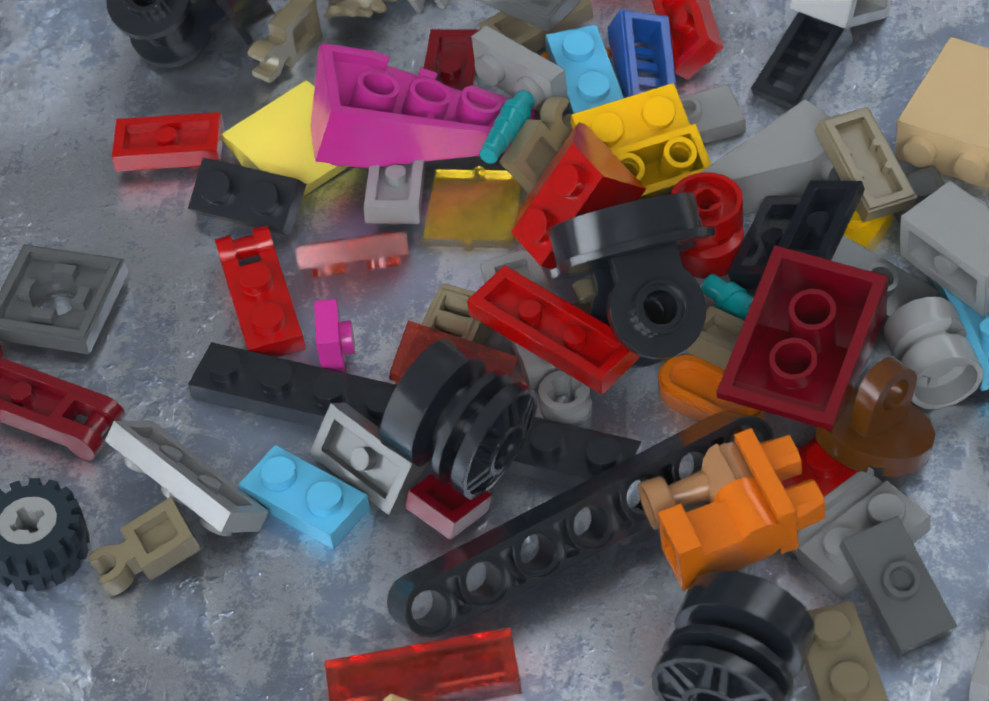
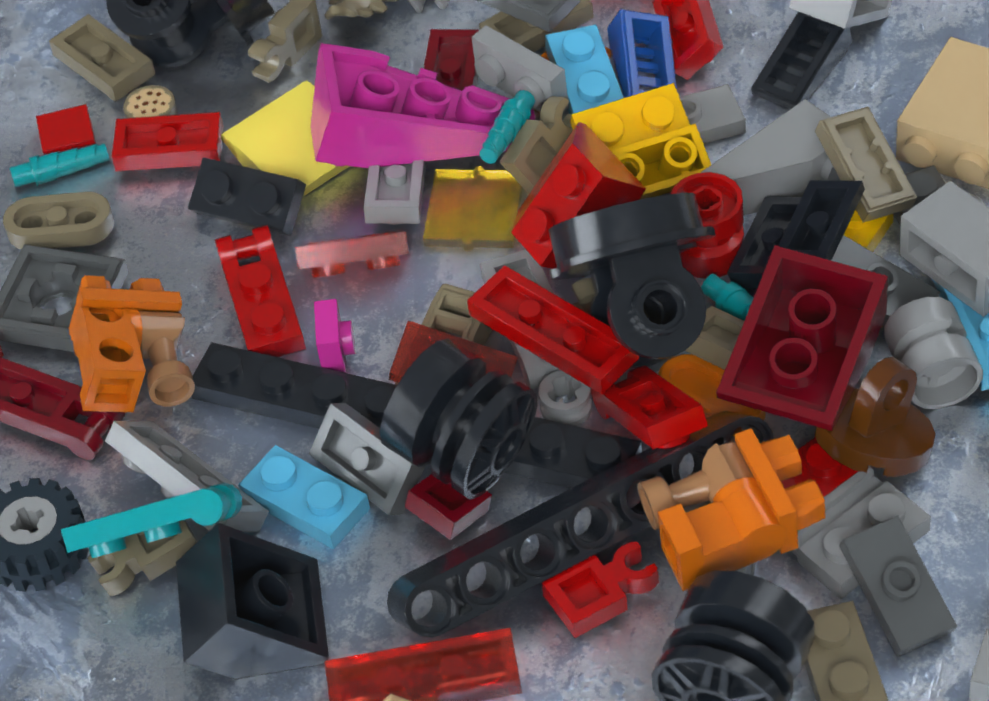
(58, 164): none -> teal animal
(59, 220): none -> dark tan plate
(65, 129): none -> red tile
(102, 57): none -> dark tan plate
(116, 332): none -> orange hips
(150, 102): none -> tile
(156, 519): none -> teal plate
(249, 606): none -> black slope
(597, 592): none -> red plate
(651, 409): none -> red plate

